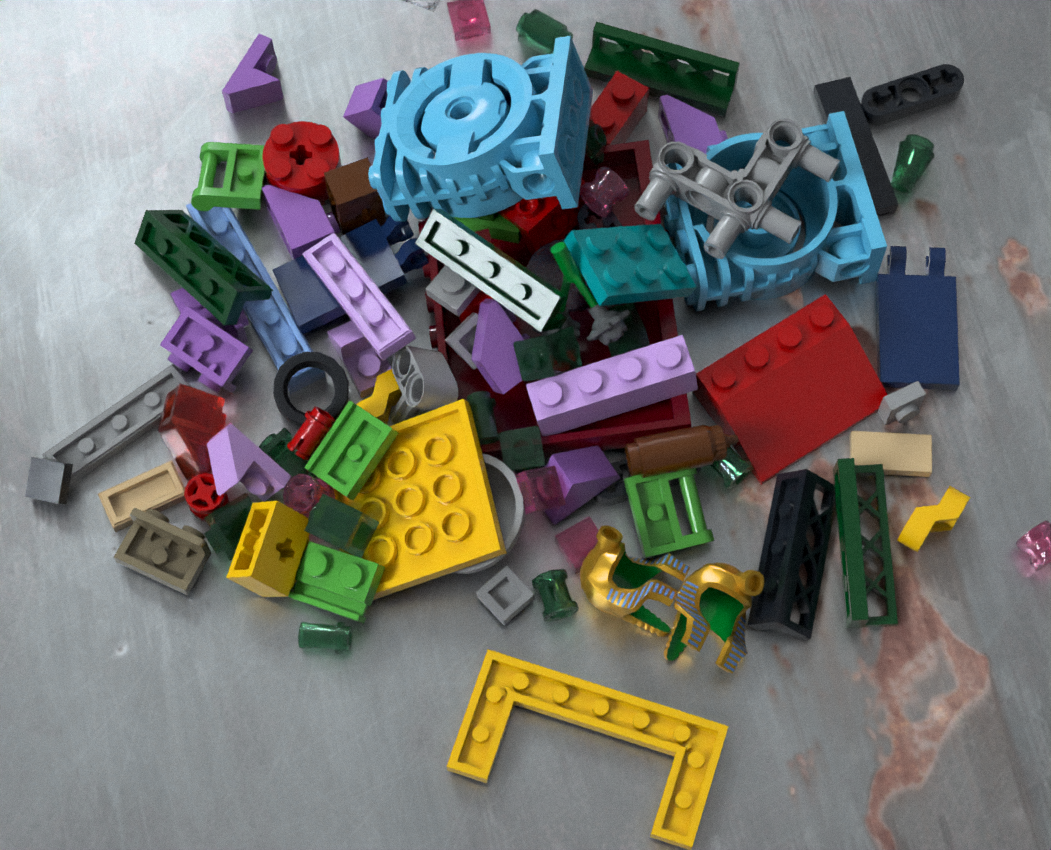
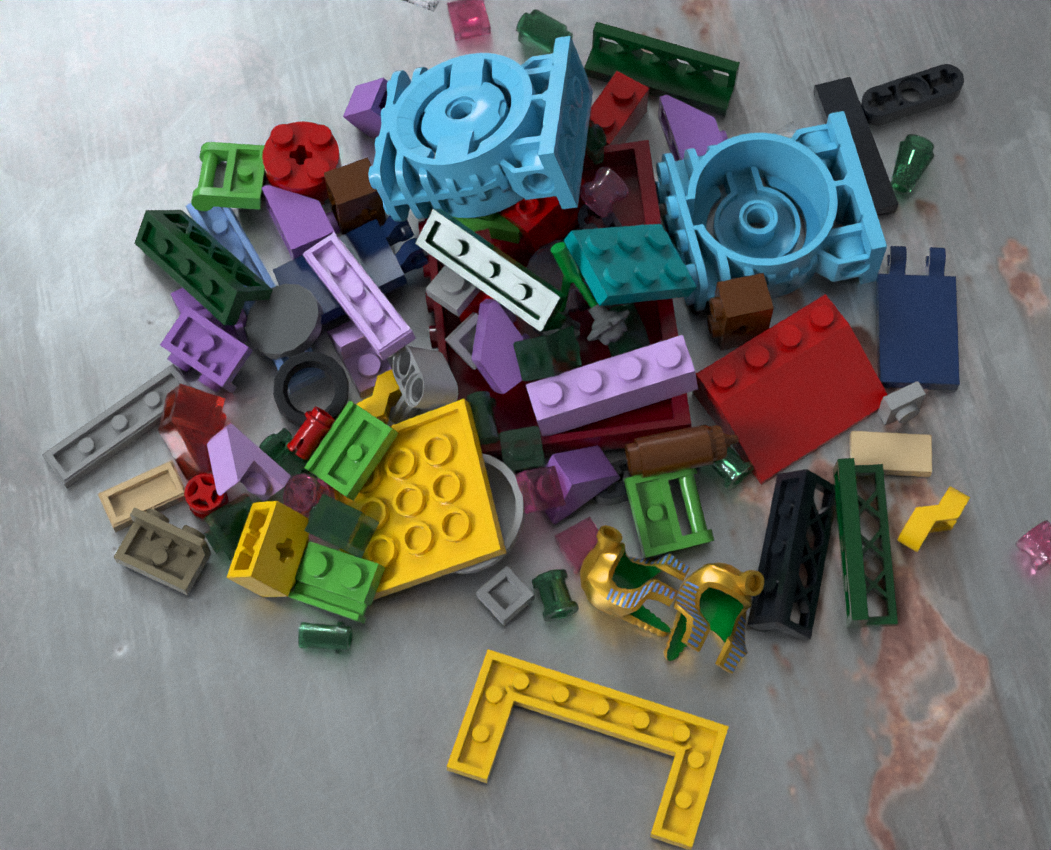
(49, 480): tile -> none
(252, 80): medium lavender slope -> none
(285, 322): none -> dark grey tile
(717, 189): light grey pin -> none
(739, 311): none -> reddish brown brick

